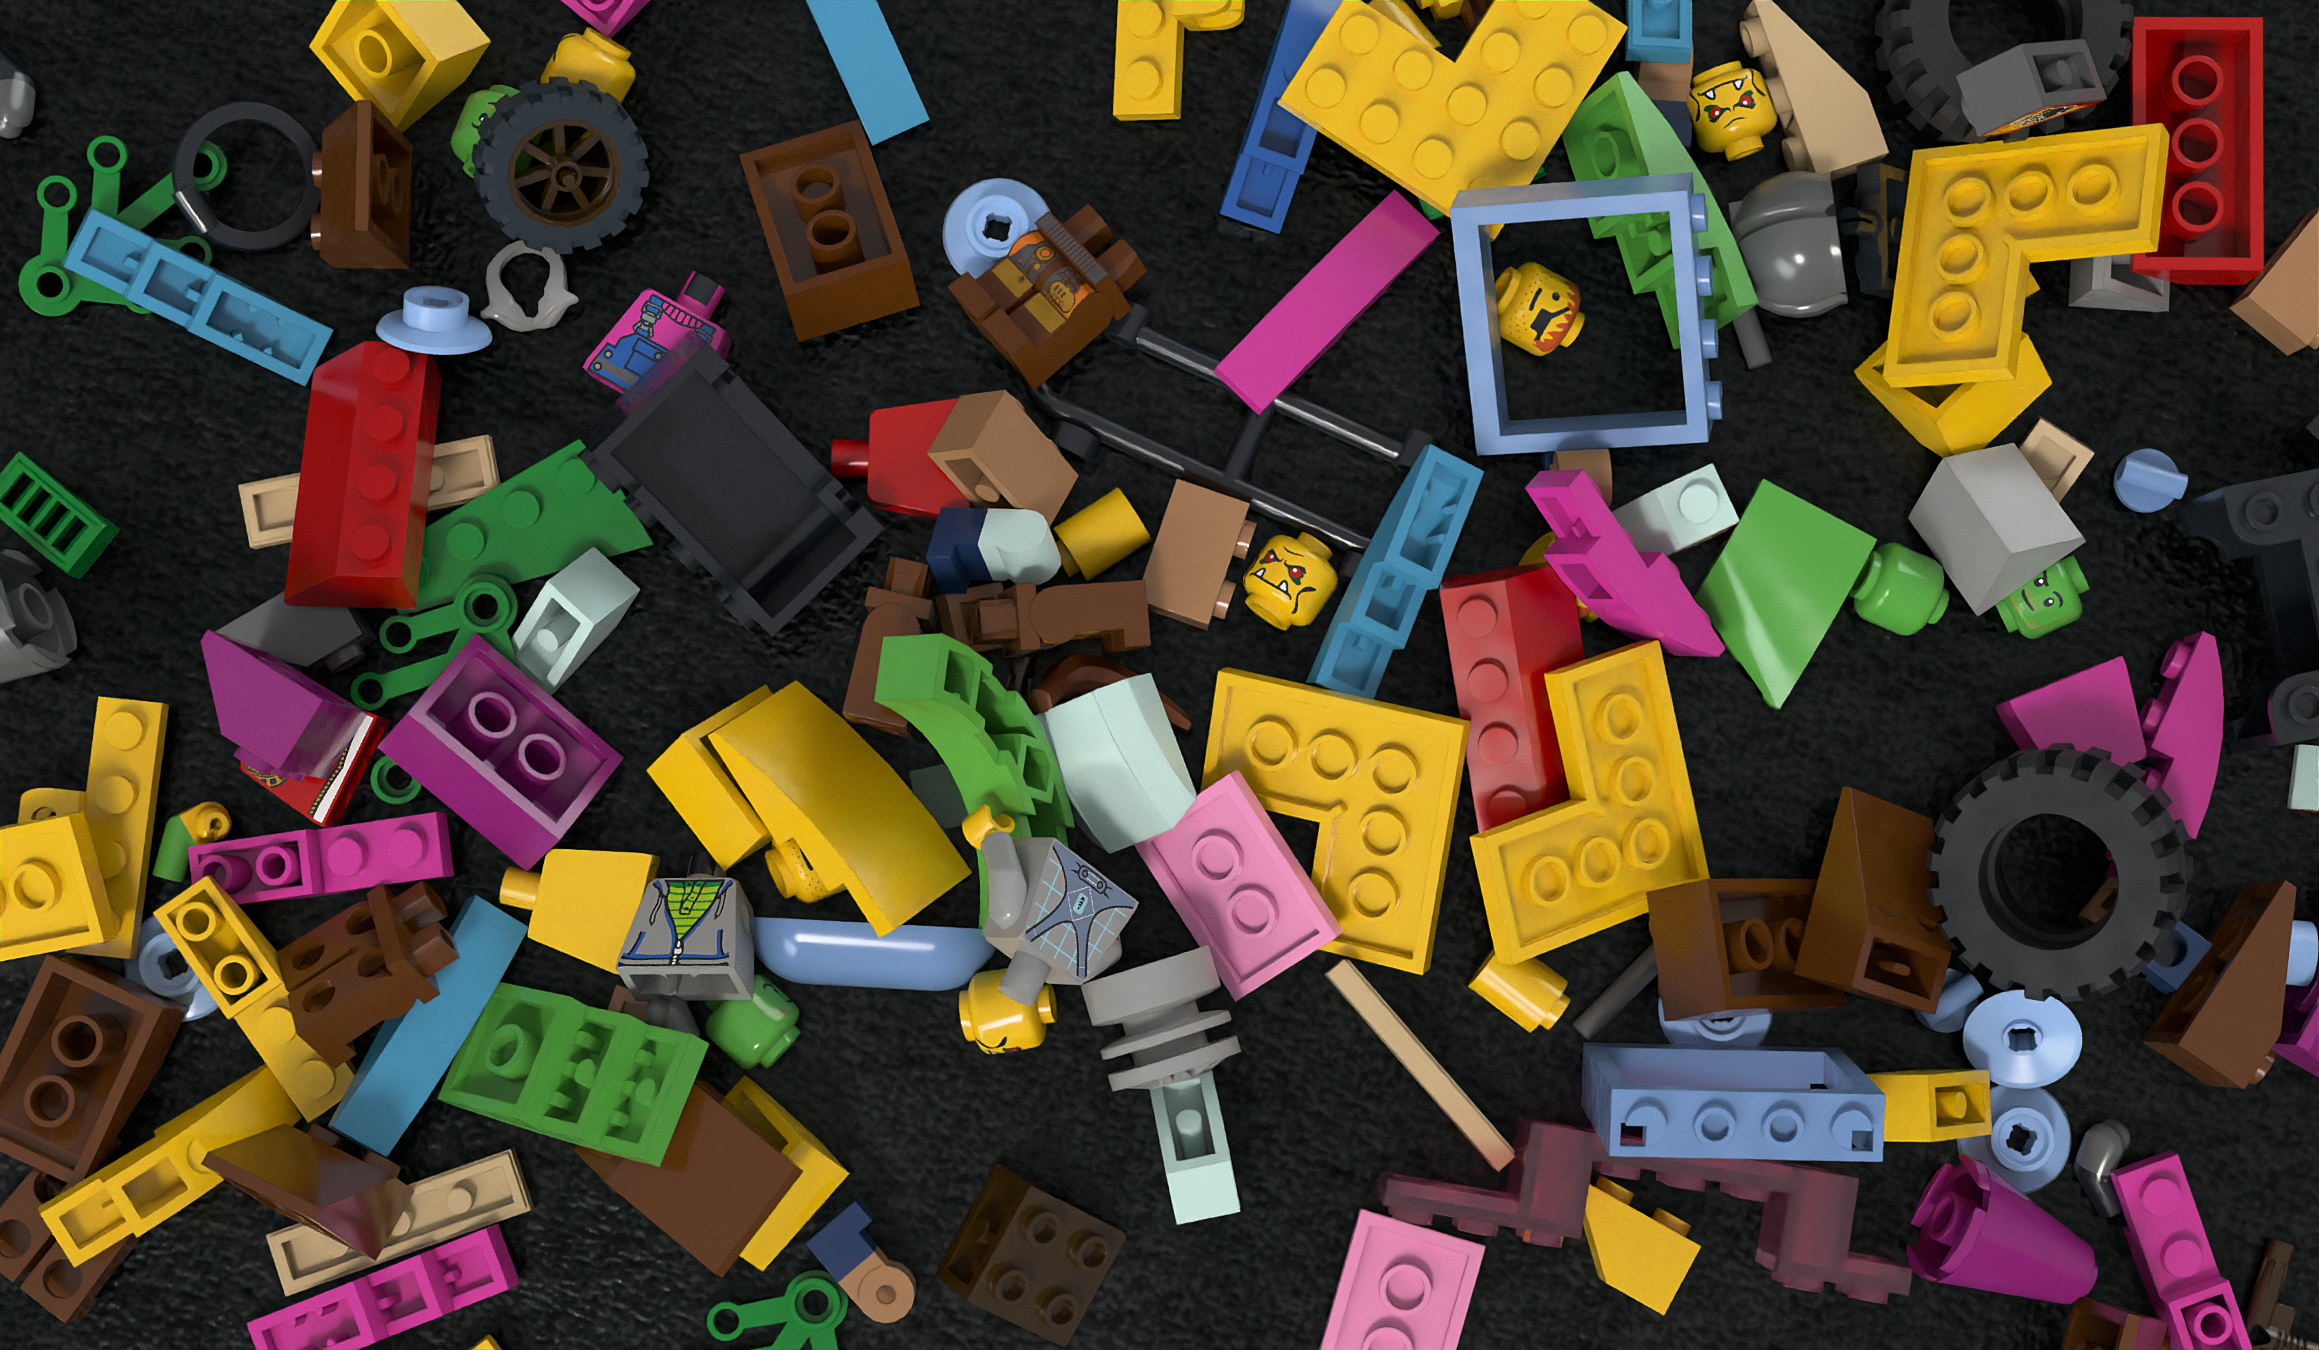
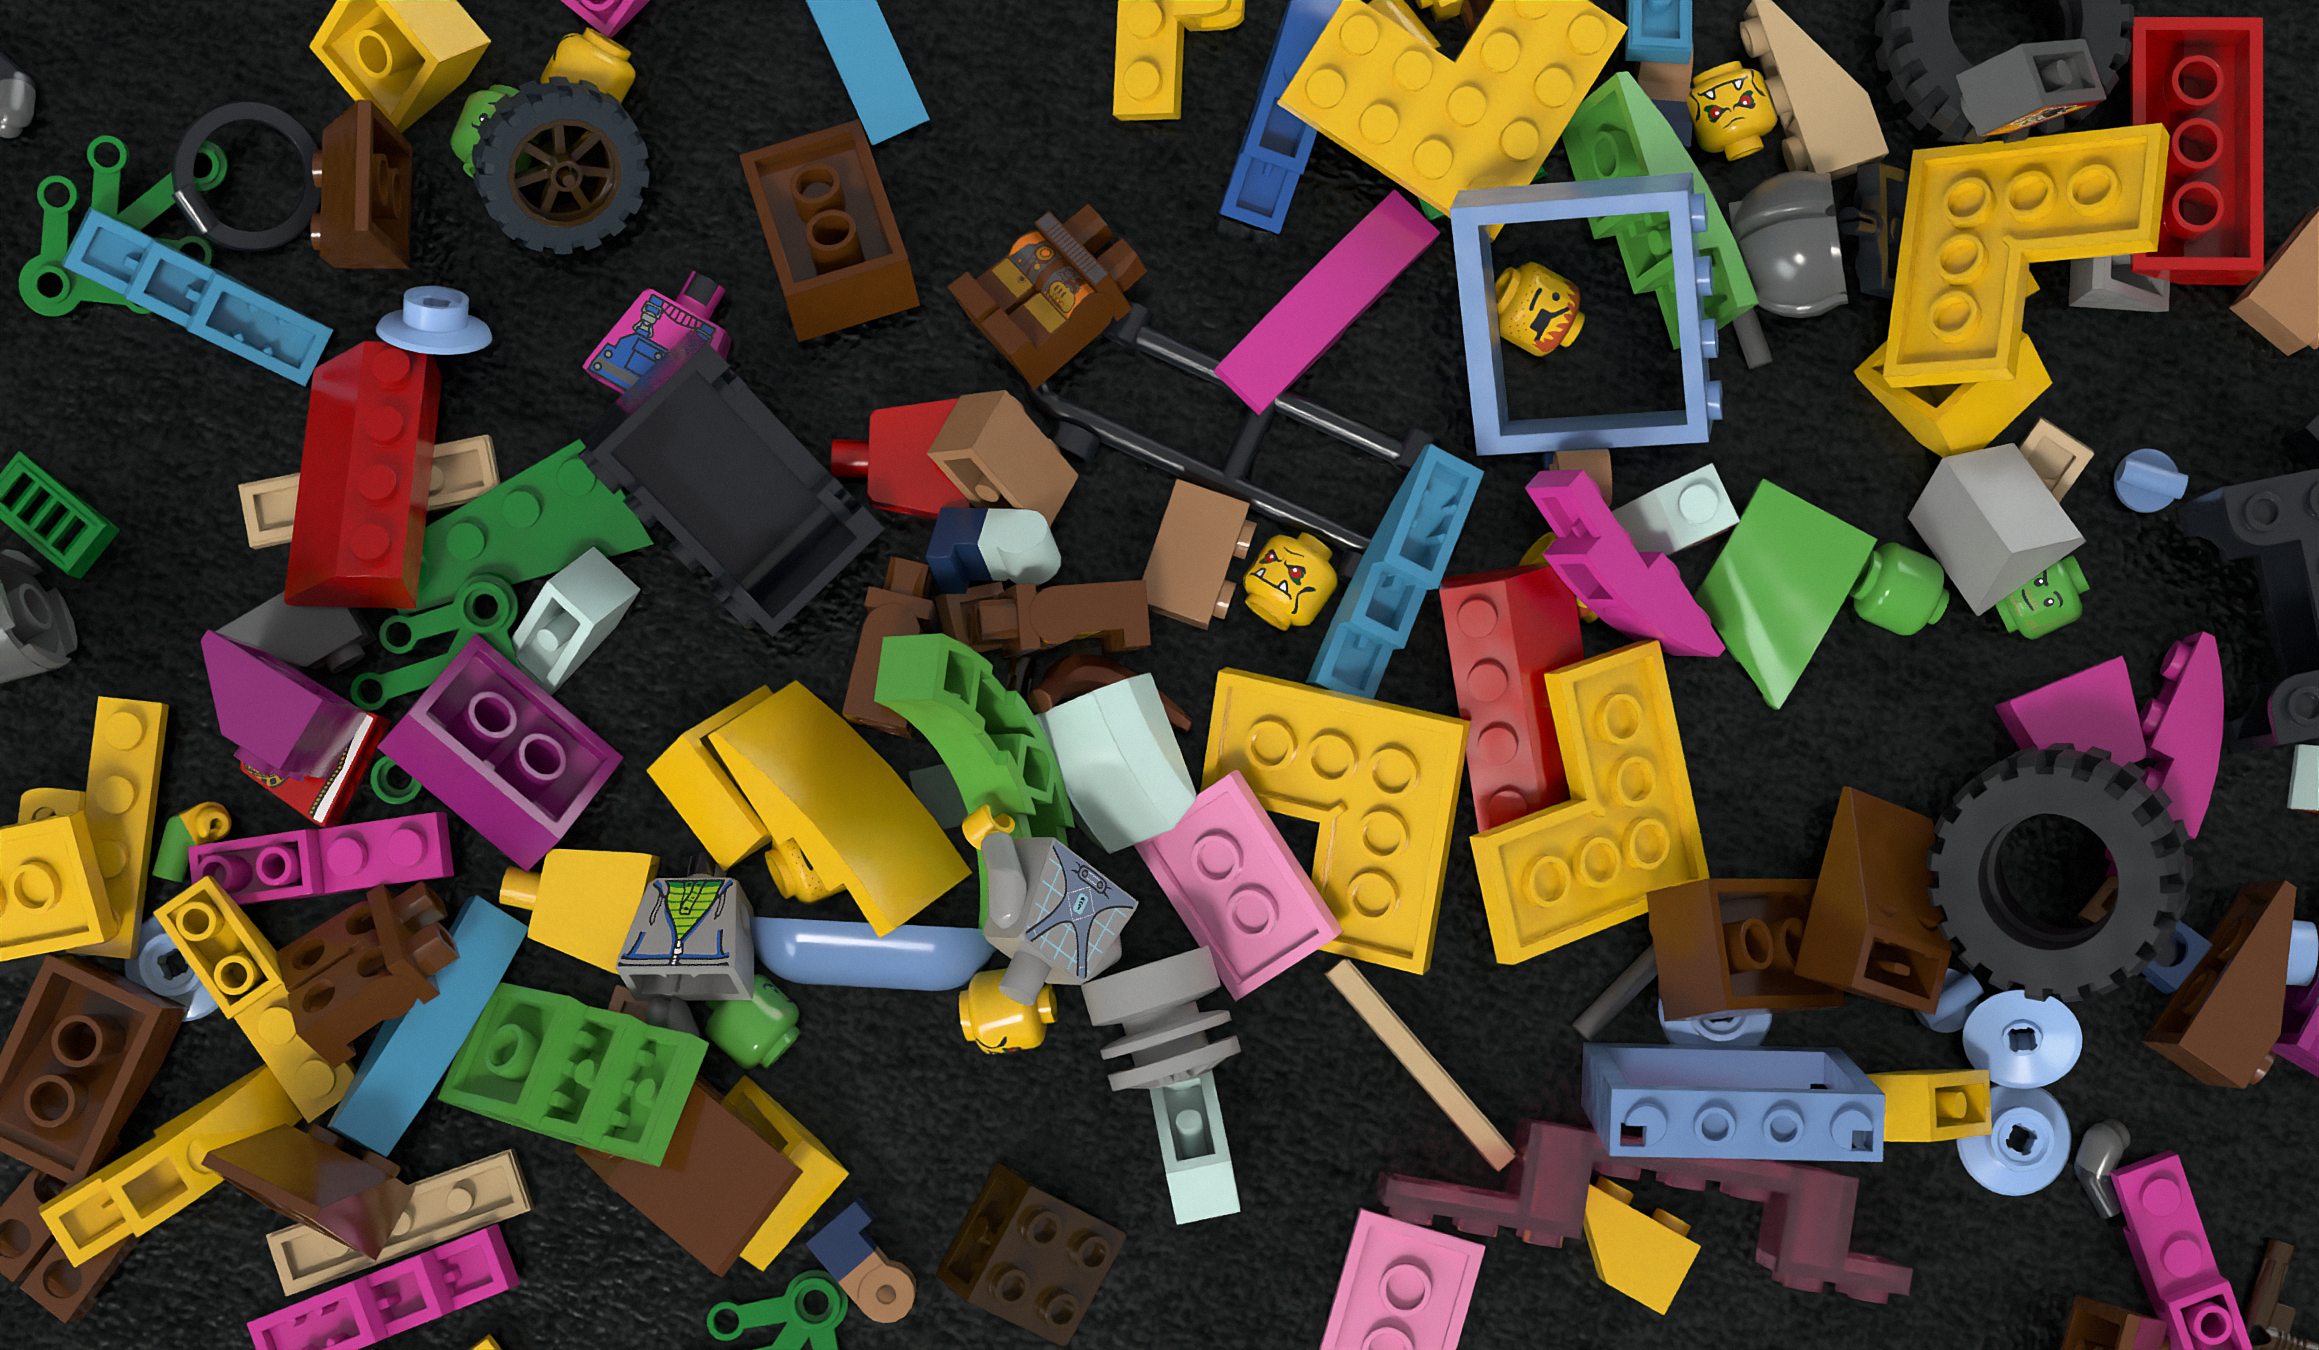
(550, 307): light grey piece -> none
(969, 217): light blue piece -> none
(1100, 536): yellow brick -> none
(1522, 991): yellow brick -> none
(1996, 1238): magenta cone -> none

